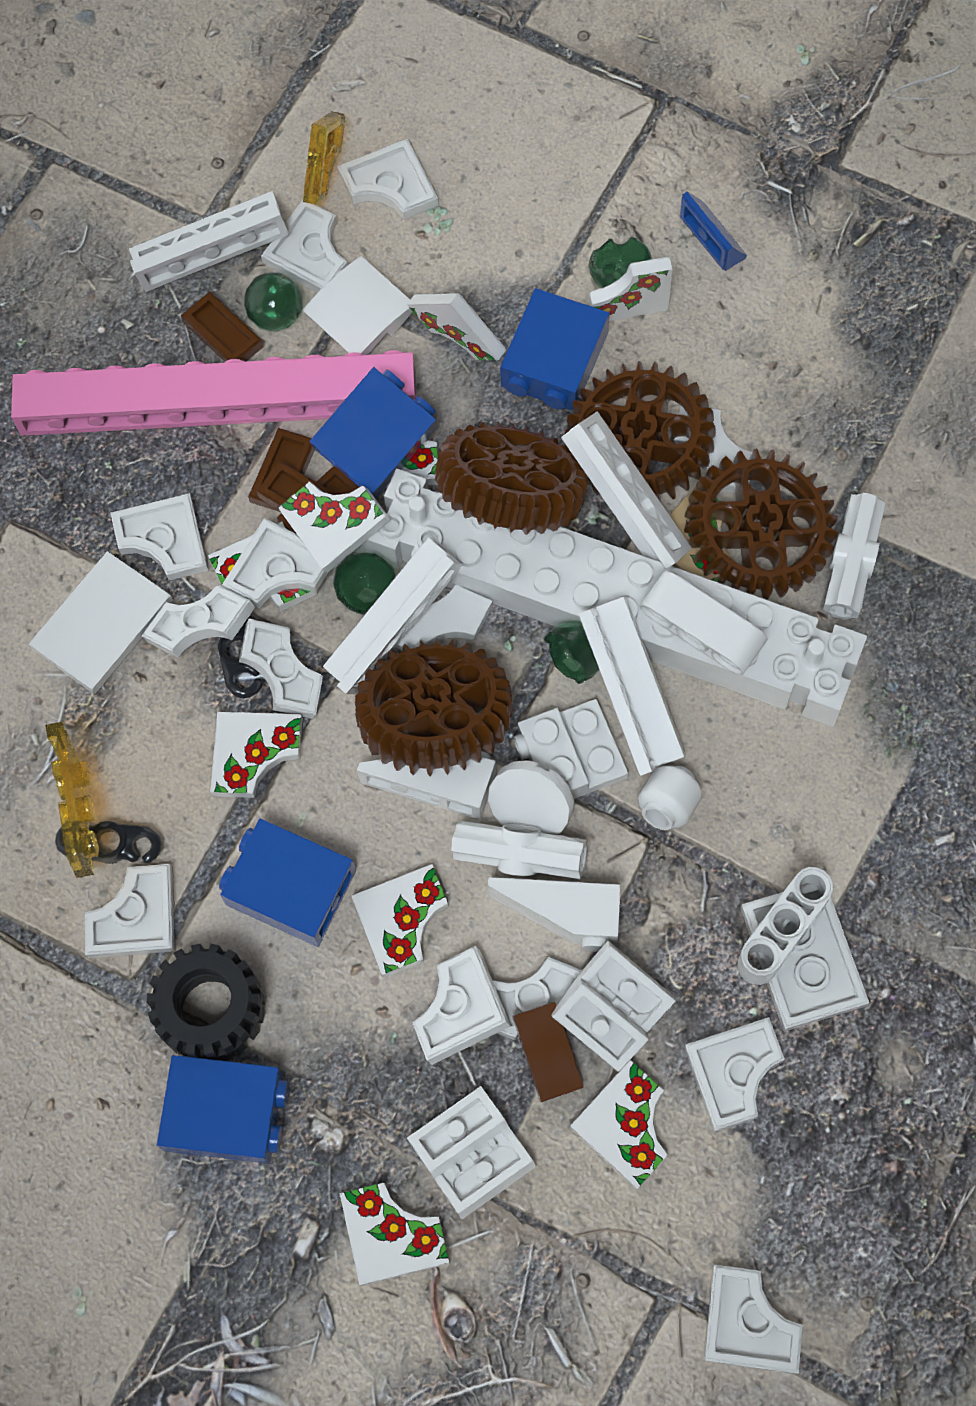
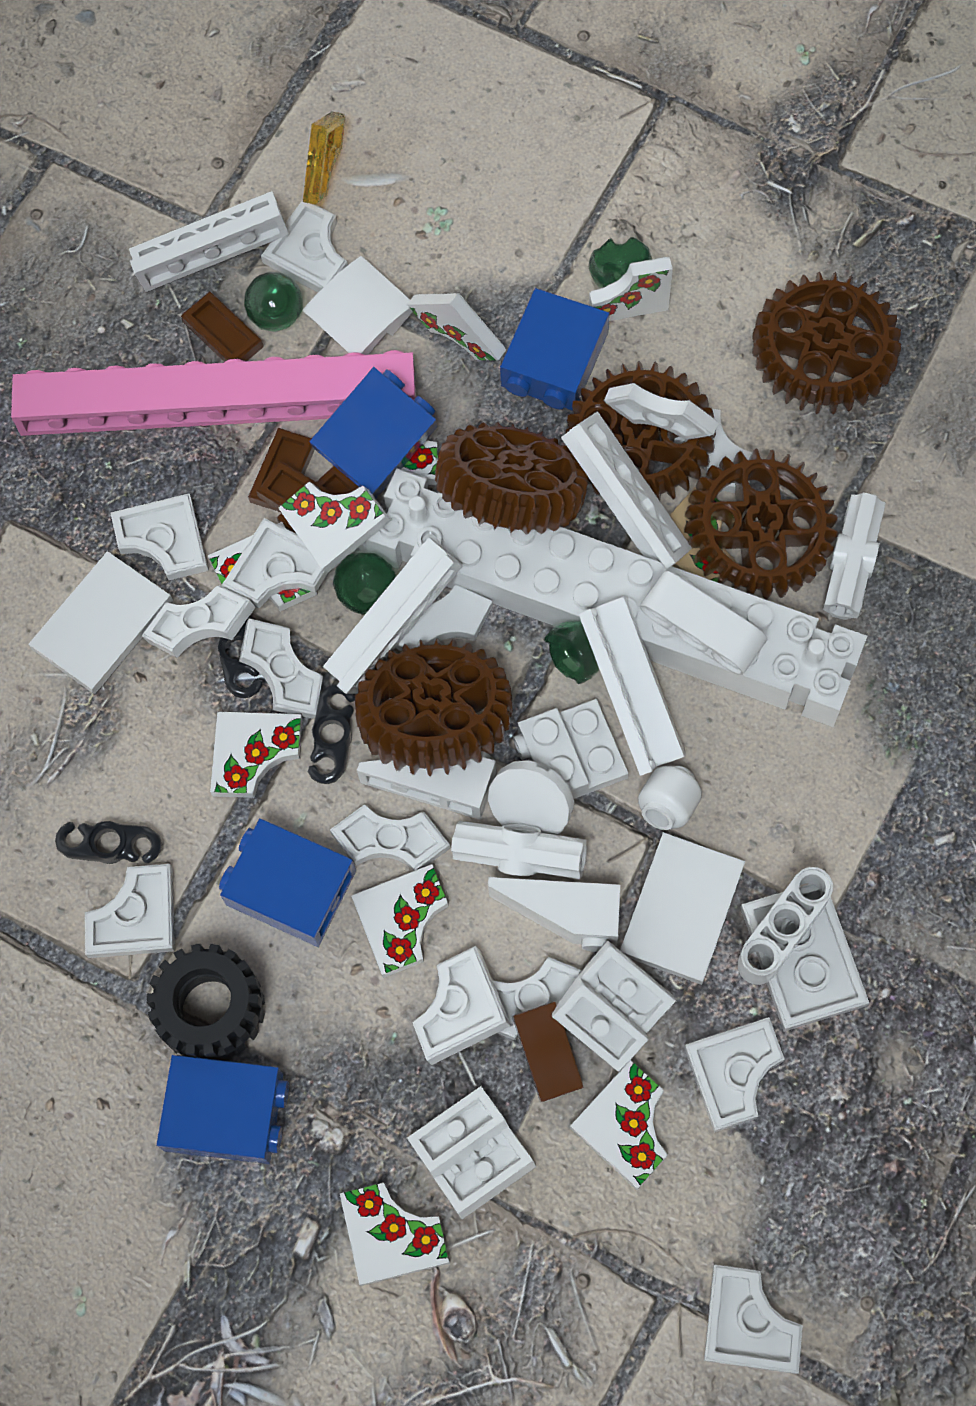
(78, 808): clear yellow wing -> none
(337, 751): none -> black piece
(390, 177): white tile -> none
(408, 840): none -> white tile
(672, 415): none -> white tile
(682, 908): none -> white tile
(710, 232): blue slope -> none
(841, 345): none -> reddish brown gear

